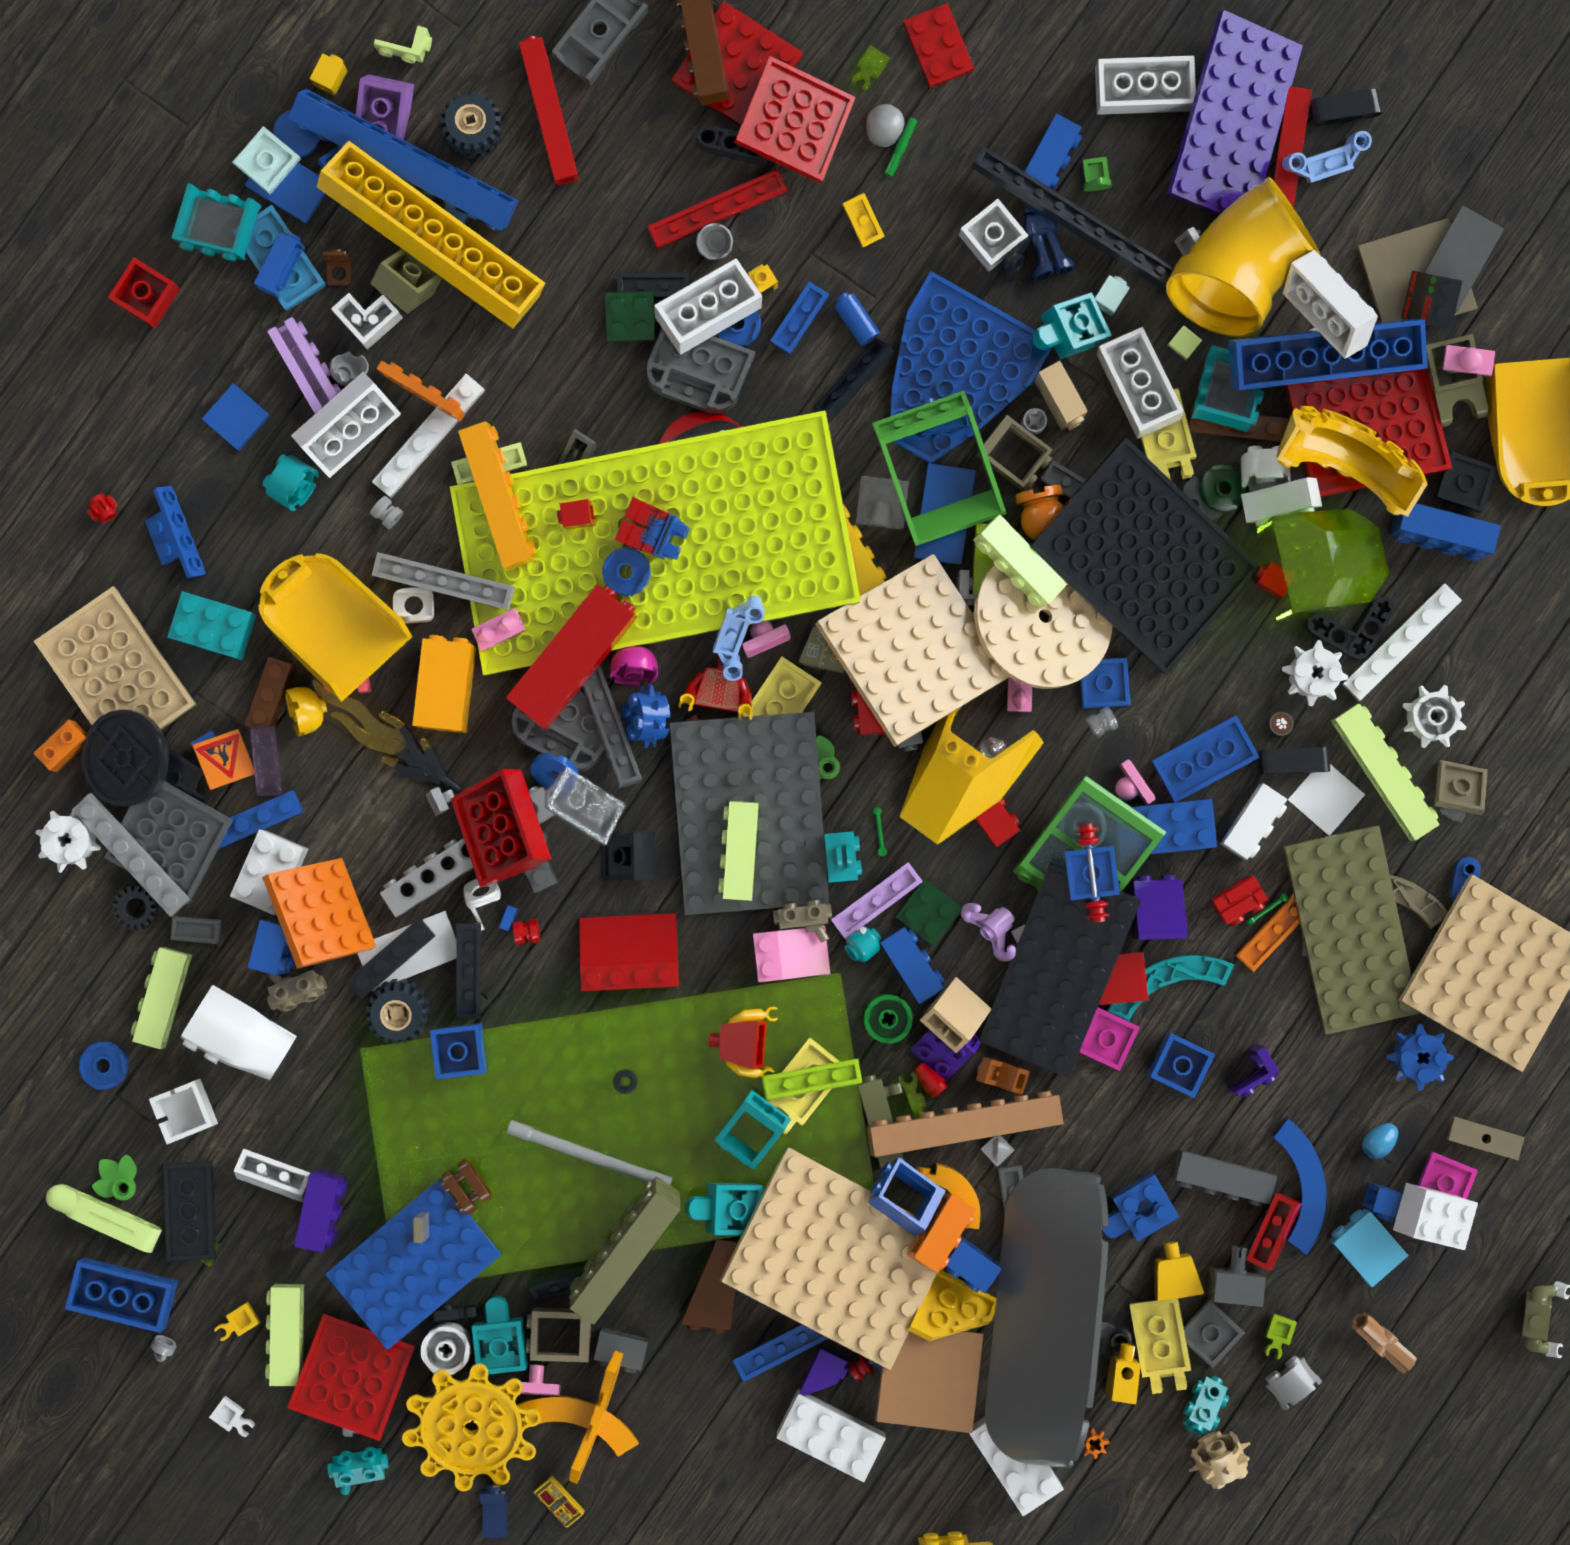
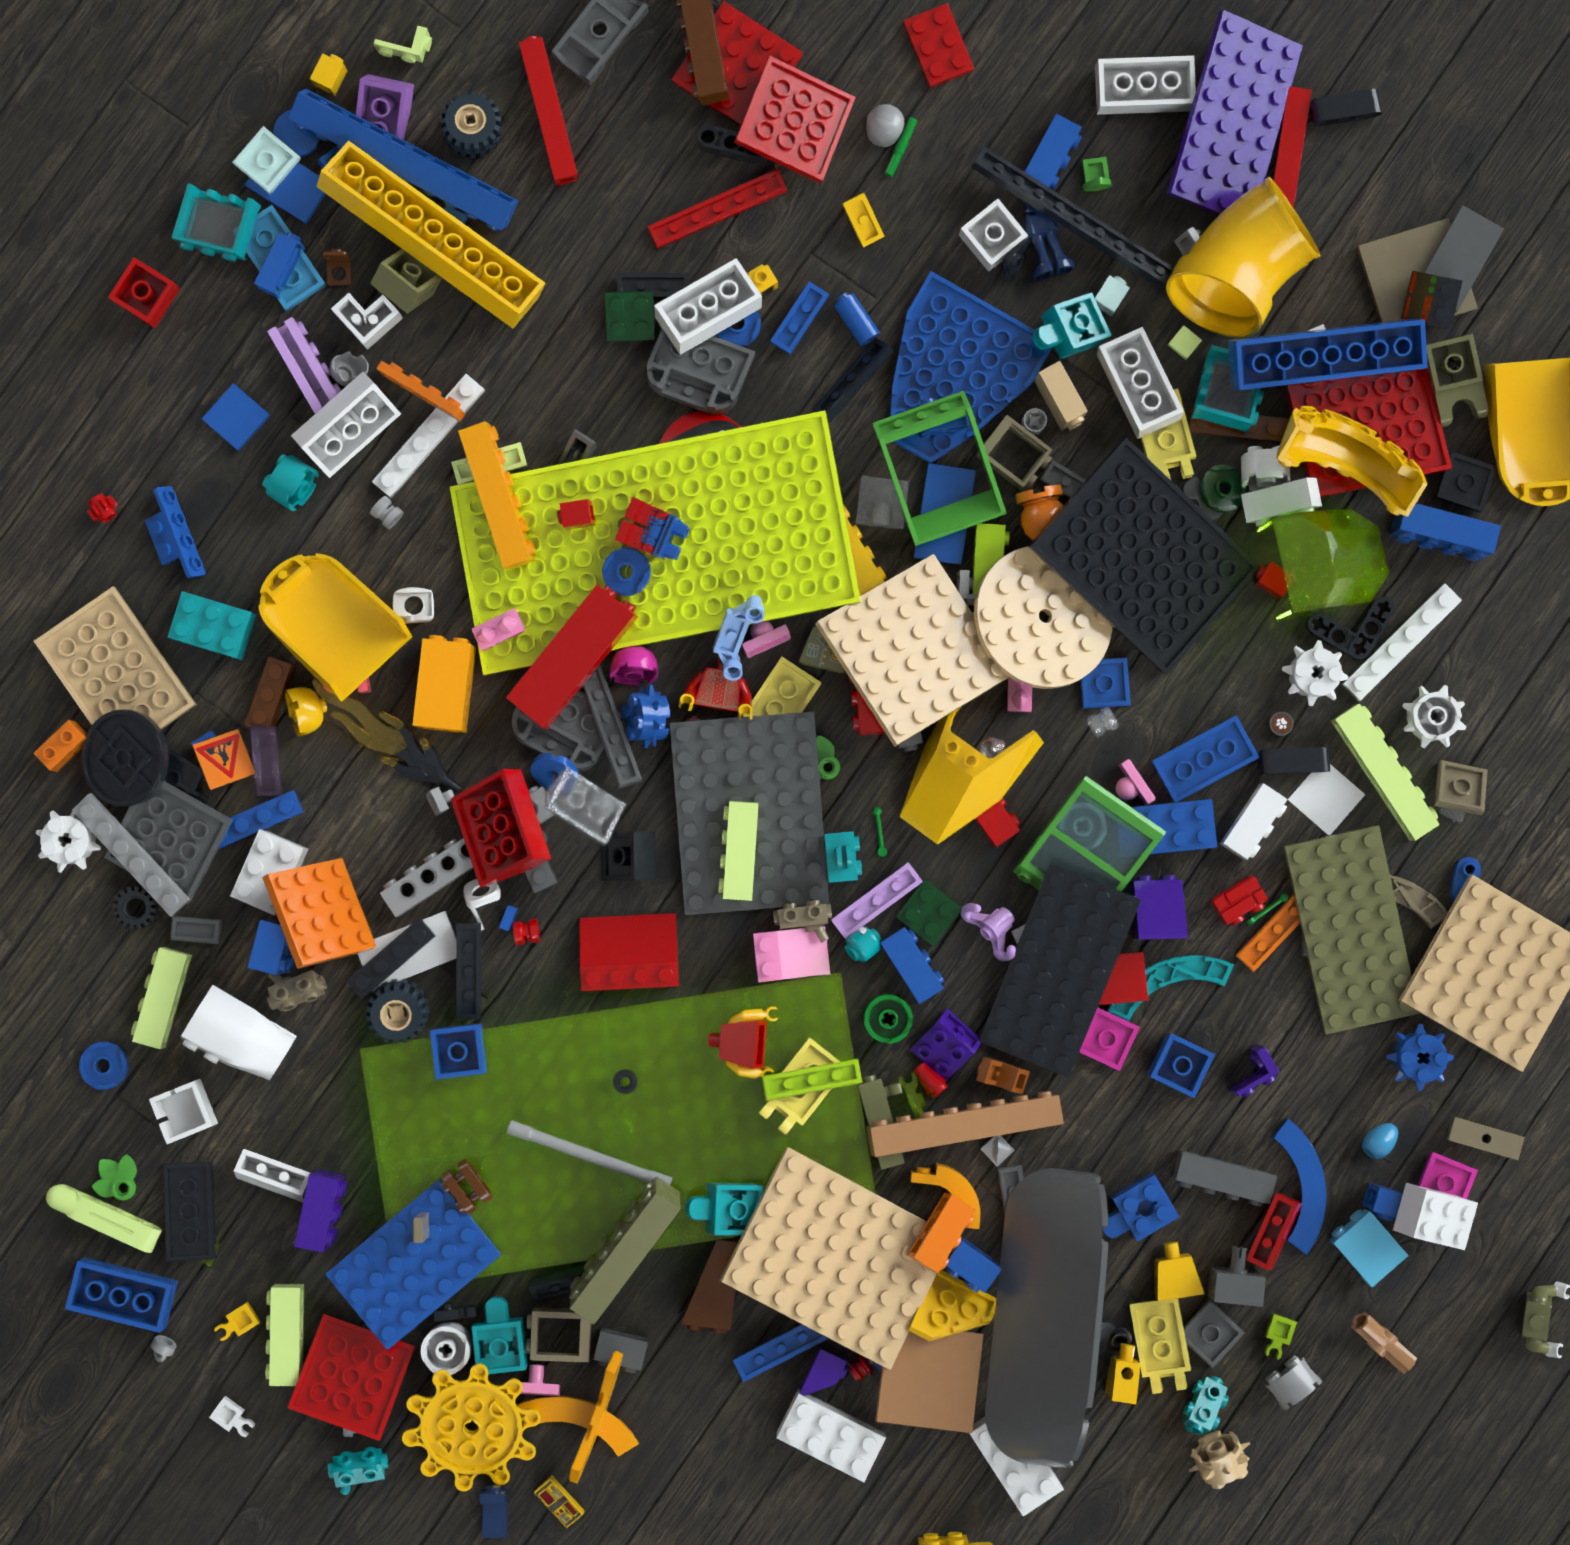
(443, 581): light grey plate -> none
(714, 241): light grey hair -> none
(765, 1114): teal window -> none
(872, 65): clear neon green plate -> none
(931, 1192): blue window -> none
(956, 1014): tan brick -> none
(1019, 562): yellowish green brick -> none
(1092, 873): blue plate -> none
(1092, 1448): orange gear -> none
(1328, 162): light blue plate -> none
(1329, 304): white brick -> none
(1468, 360): bright pink tile -> none

